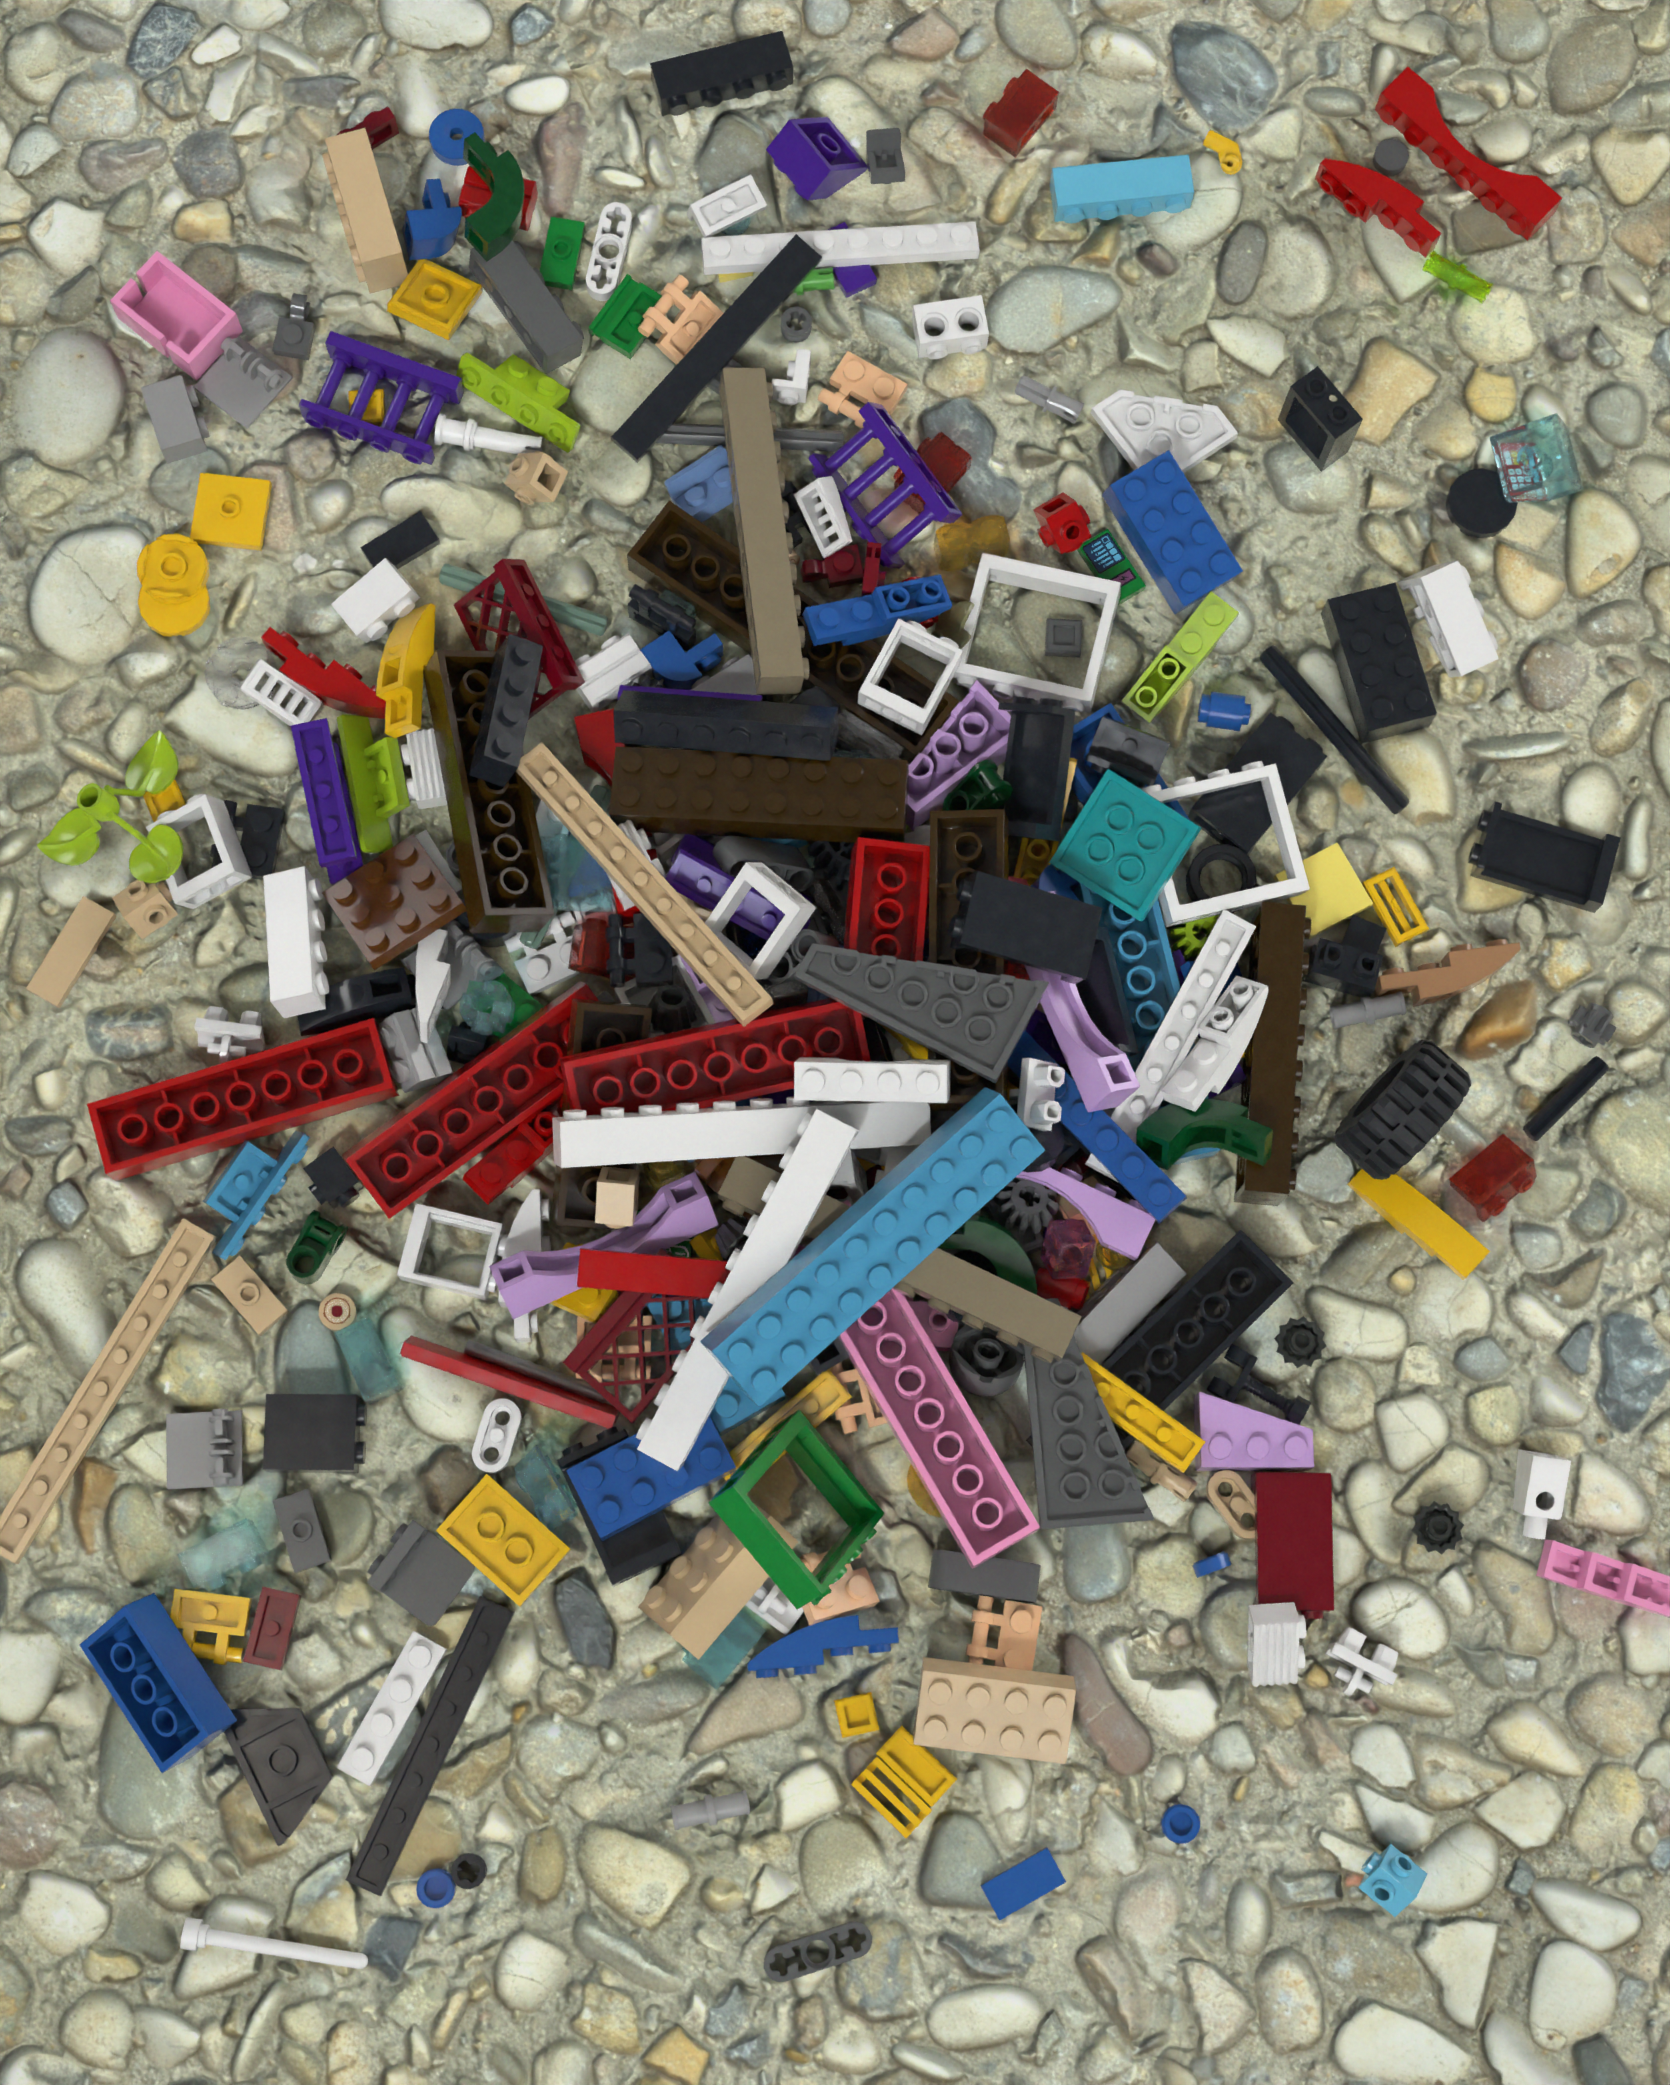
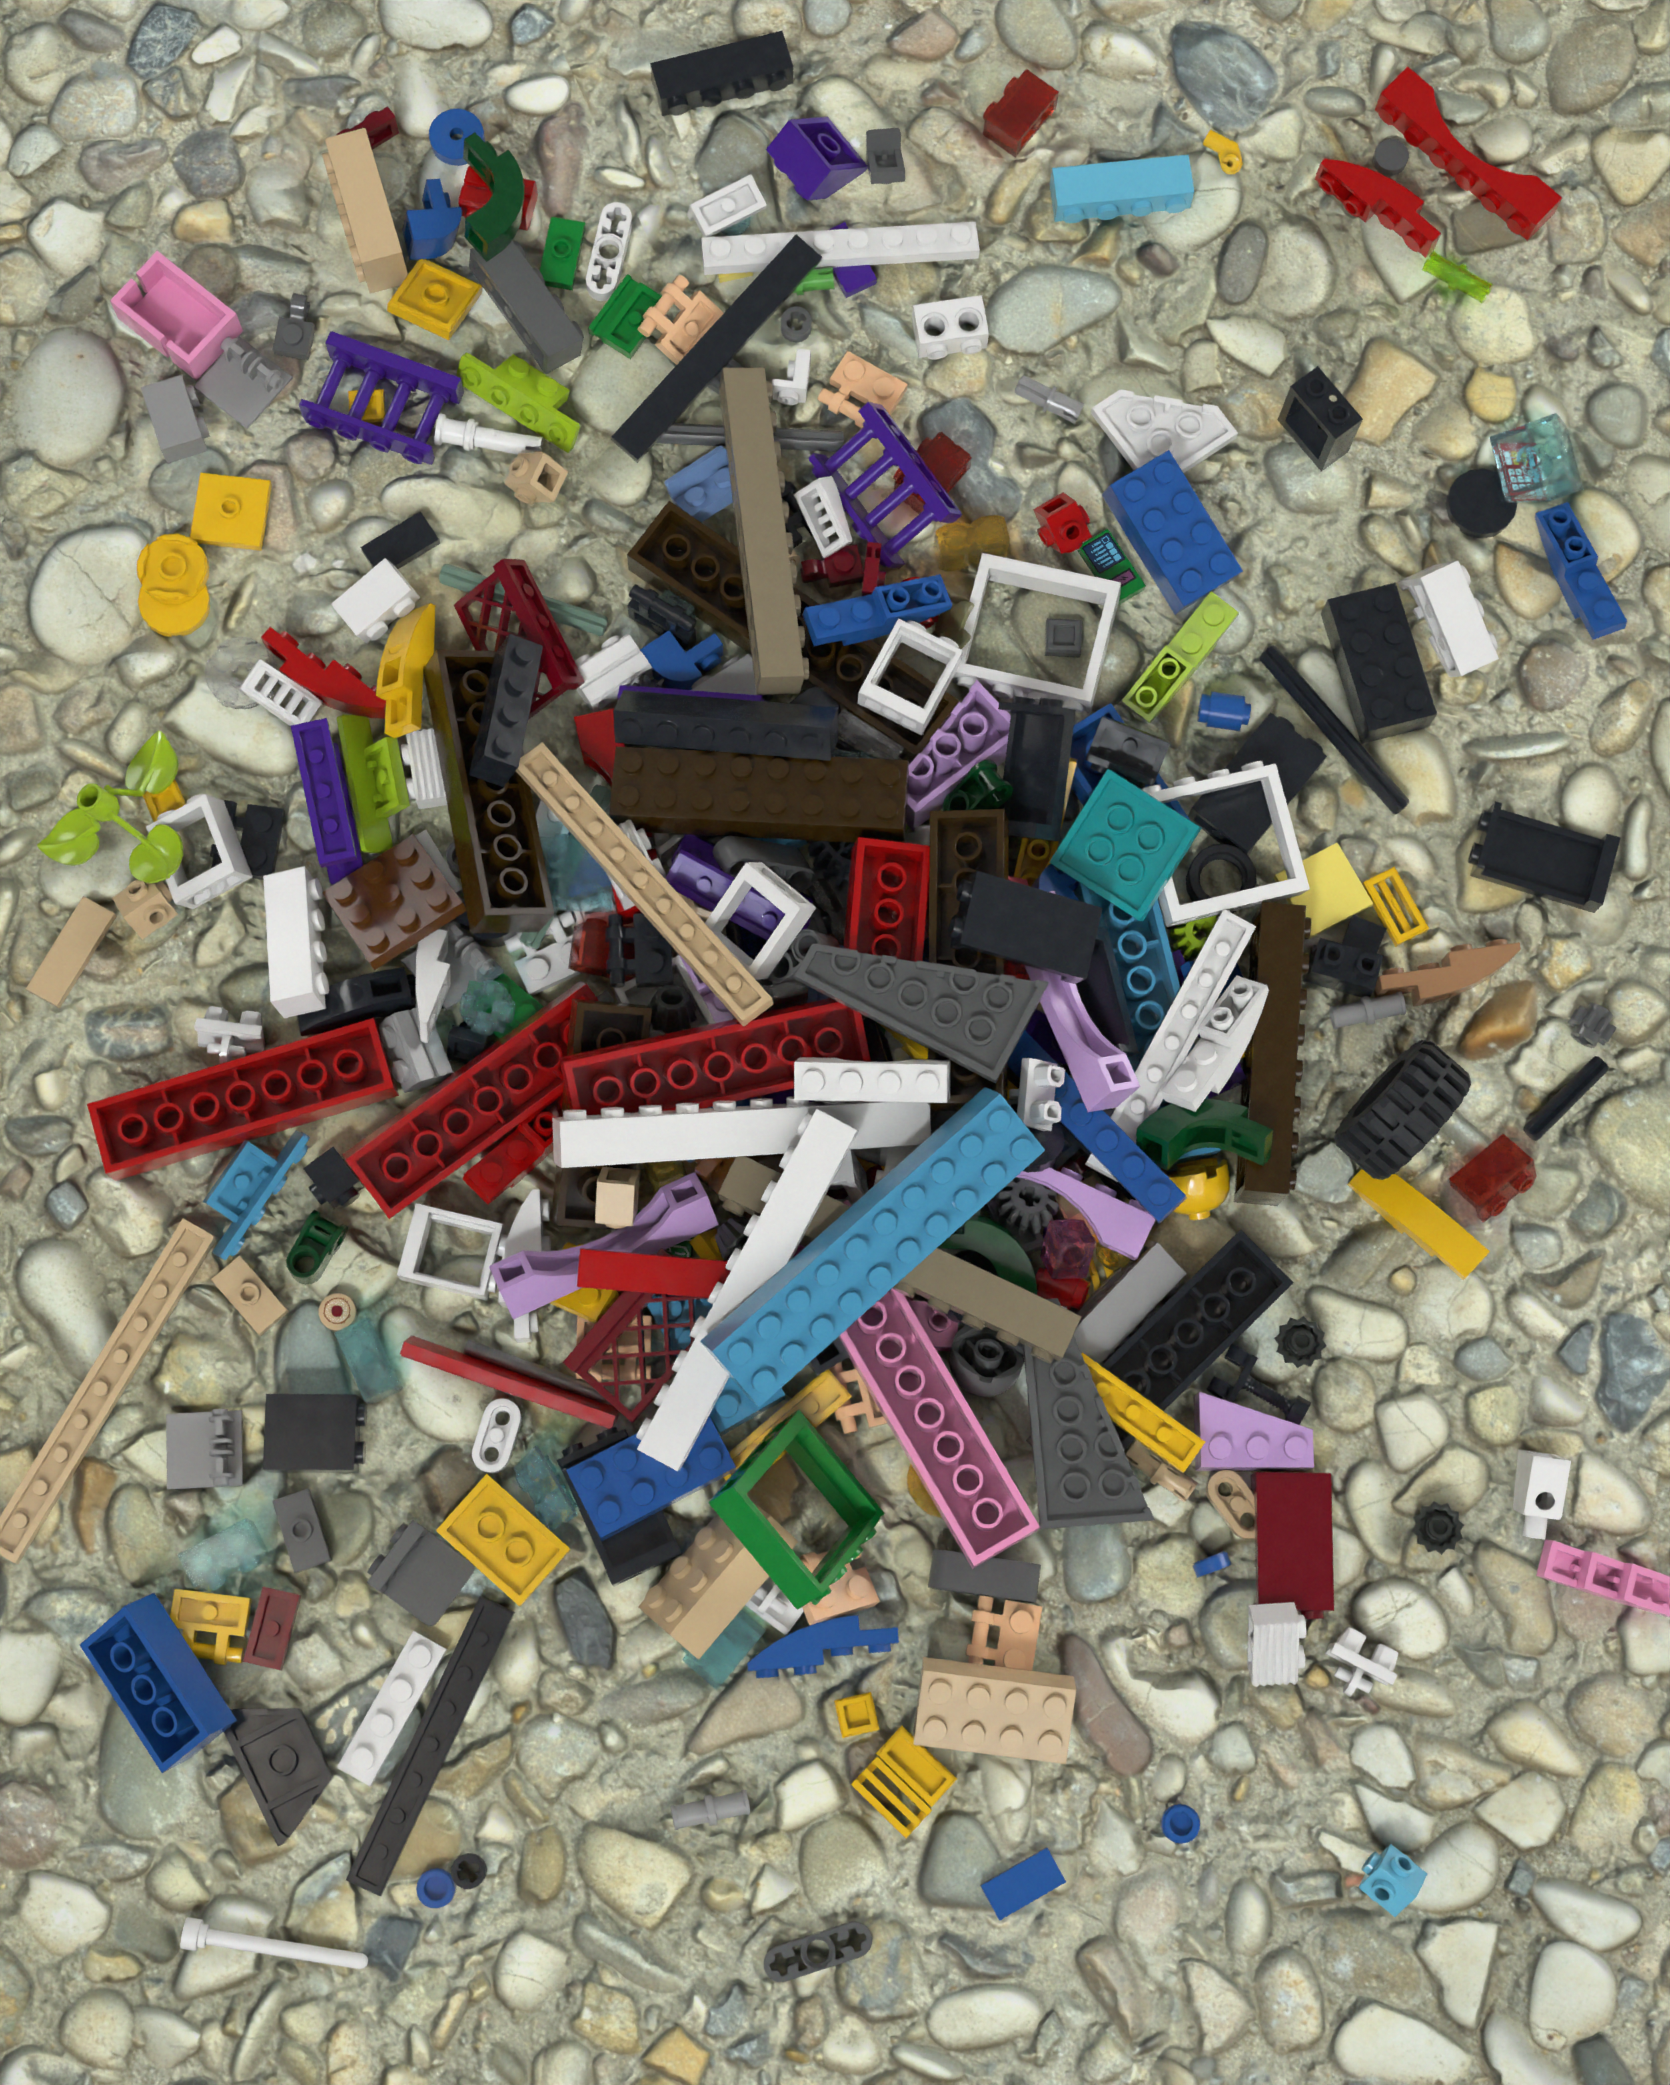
(1203, 1184): none -> yellow cylinder
(1576, 571): none -> blue slope

